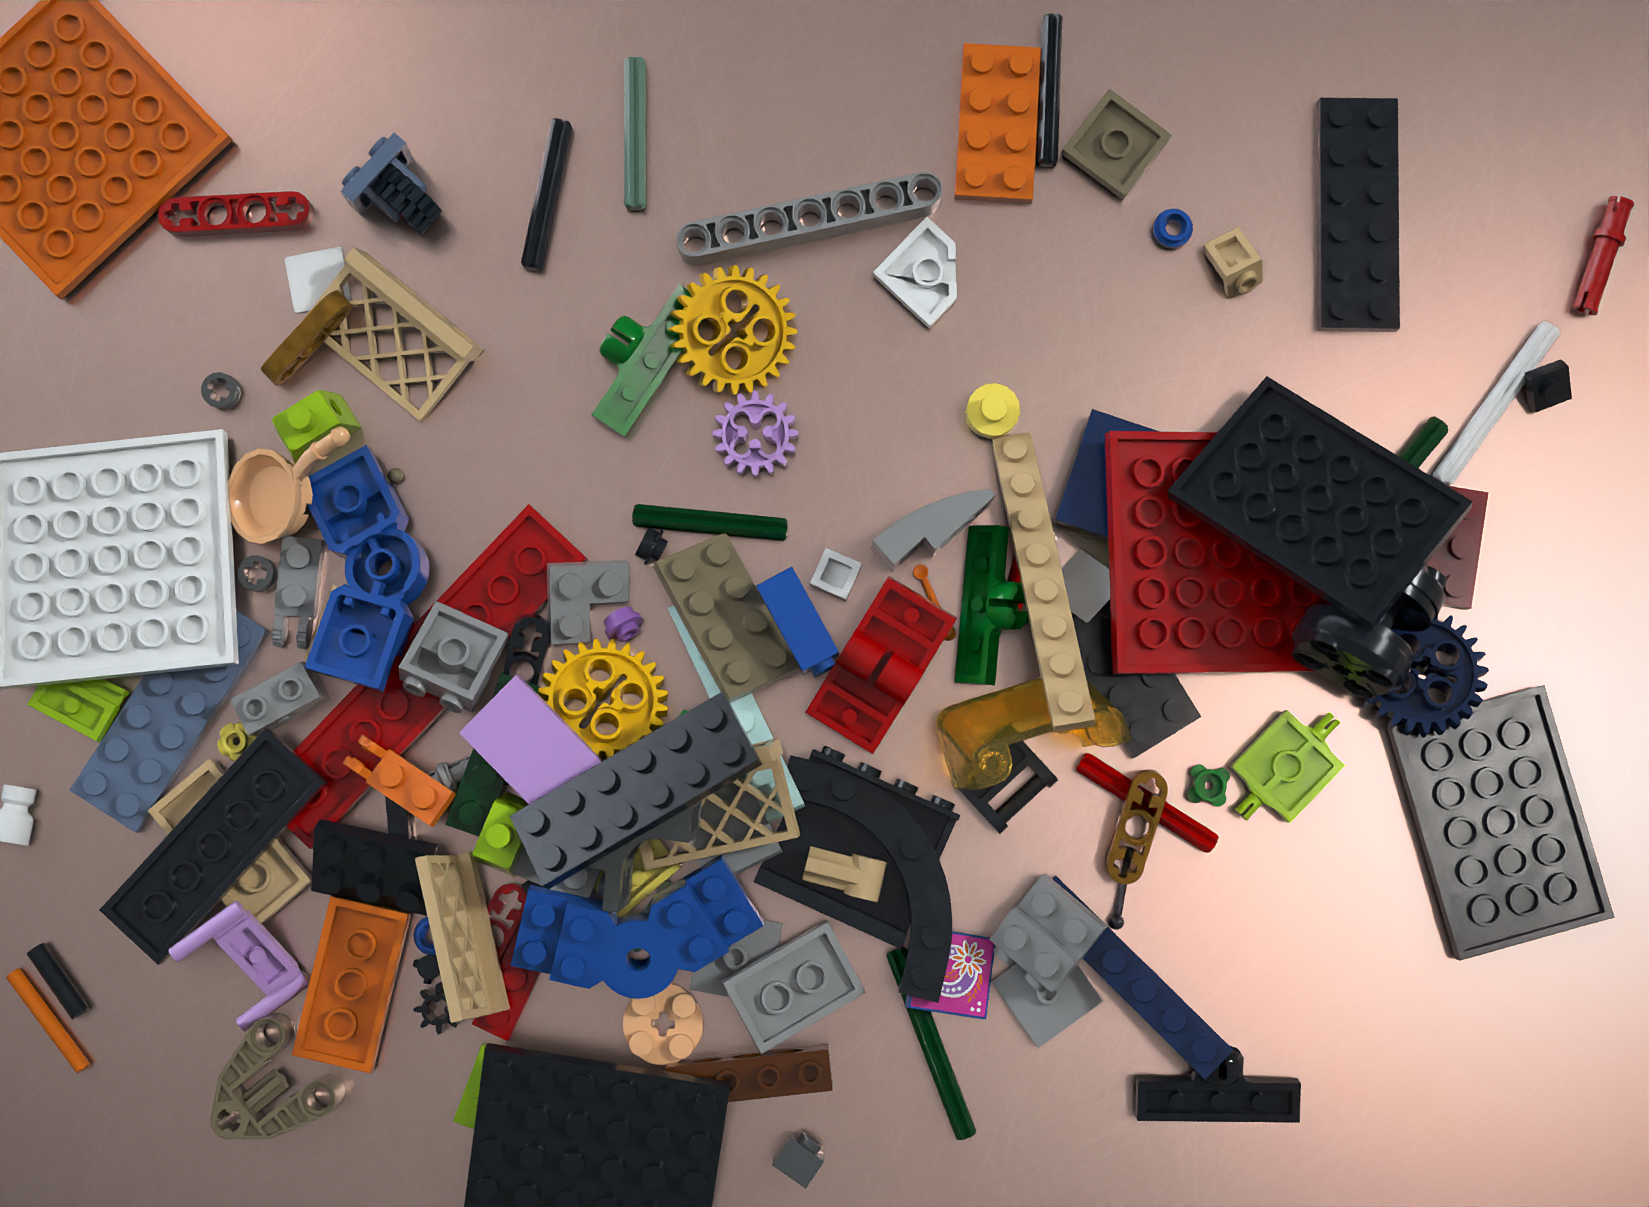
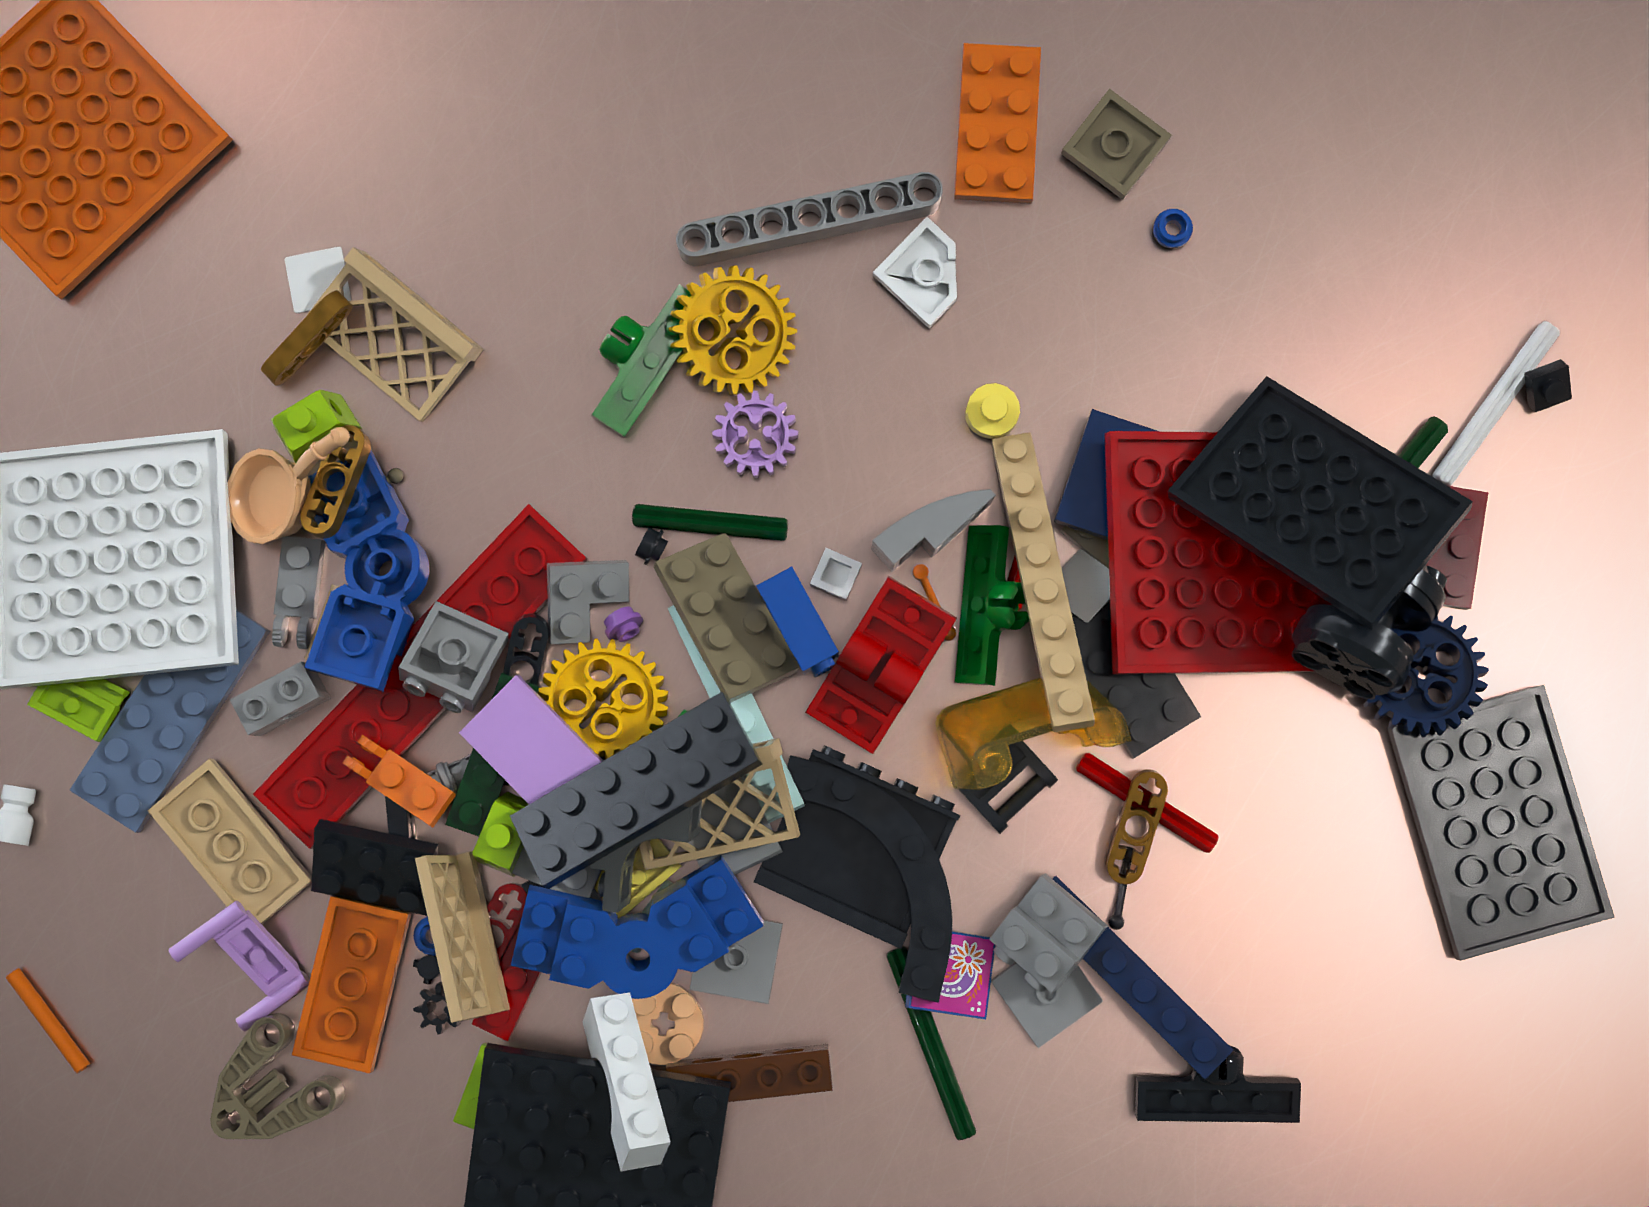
(57, 981): black piece -> none
(209, 395): dark grey bush -> none
(213, 846): black plate -> none
(228, 734): light yellow plate -> none
(236, 208): red beam -> none
(252, 563): dark grey bush -> none
(315, 506): none -> pearl gold beam
(390, 186): plate -> none
(546, 194): black axle -> none
(635, 133): sand green axle -> none
(637, 1116): none -> white arch
(793, 986): light grey plate -> none
(799, 1158): dark grey plate -> none
(853, 874): tan piece -> none
(1049, 90): black axle -> none
(1216, 794): green plate -> none
(1235, 262): tan bracket -> none
(1287, 766): lime plate -> none
(1358, 214): black plate -> none
(1607, 242): red pin -> none

